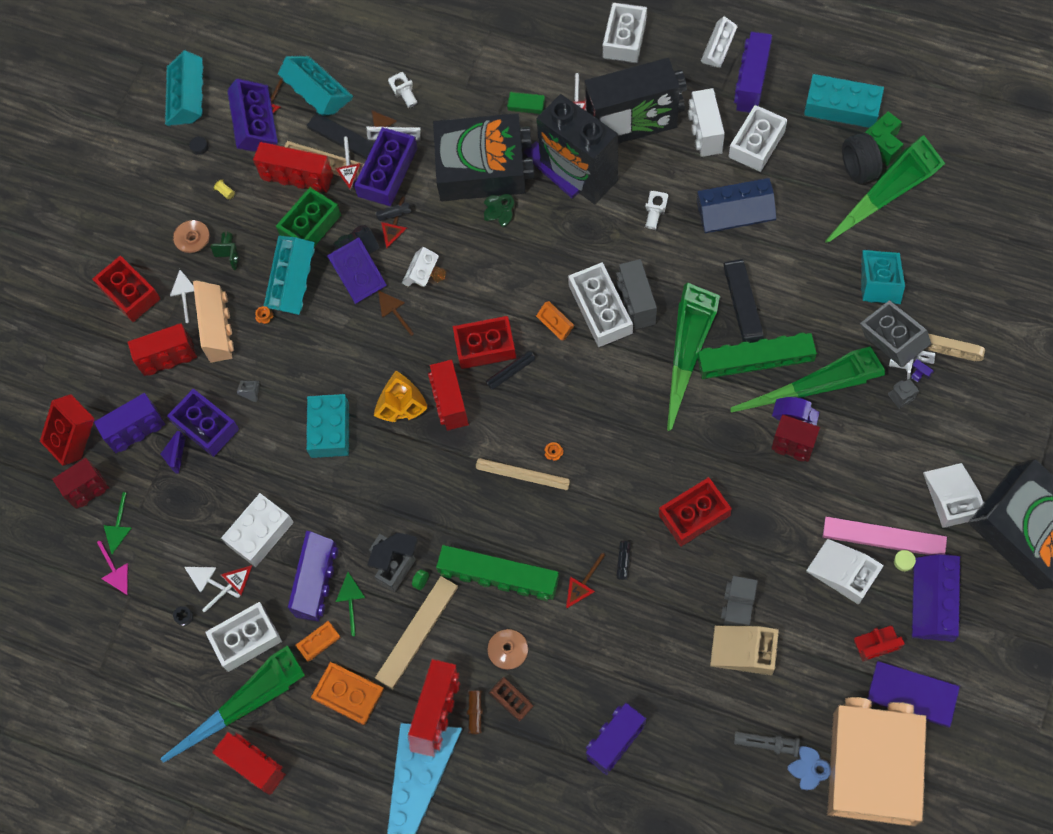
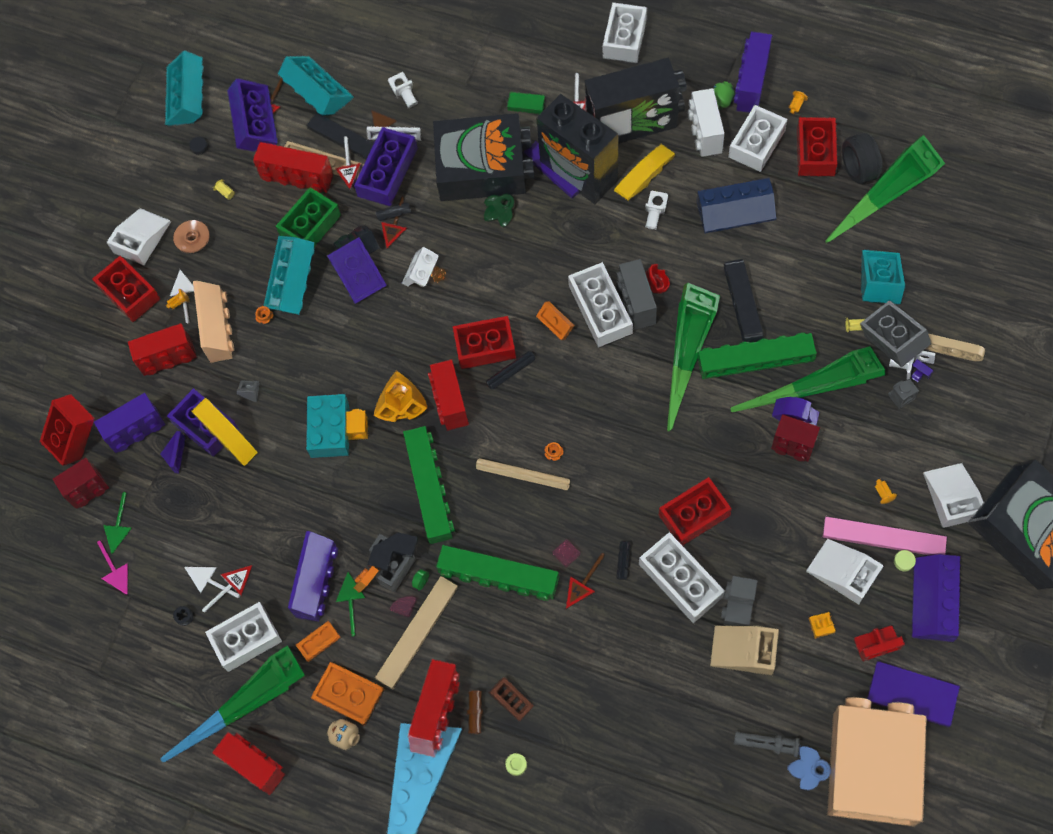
(138, 236): none -> white slope
(178, 299): none -> light orange piece
(224, 431): none -> yellow slope
(226, 249): dark green bracket -> none
(257, 530): white brick -> none
(343, 734): none -> tan head
(356, 424): none -> light orange brick
(364, 578): none -> orange plate
(389, 304): reddish brown piece -> none
(403, 605): none -> clear pink tile
(427, 485): none -> green brick
(507, 659): nougat dish -> none
(516, 764): none -> yellowish green tile
(566, 553): none -> clear pink tile
(615, 738): dark purple brick -> none
(644, 171): none -> yellow slope
(657, 279): none -> red hair
(681, 577): none -> white brick
(719, 42): white slope -> none
(724, 94): none -> bright green head
(797, 101): none -> light orange piece
(816, 146): none -> red brick
(822, 625): none -> light orange tile
(843, 101): teal brick -> none
(853, 324): none -> light yellow piece
(884, 134): green brick -> none
(884, 492): none -> light orange piece

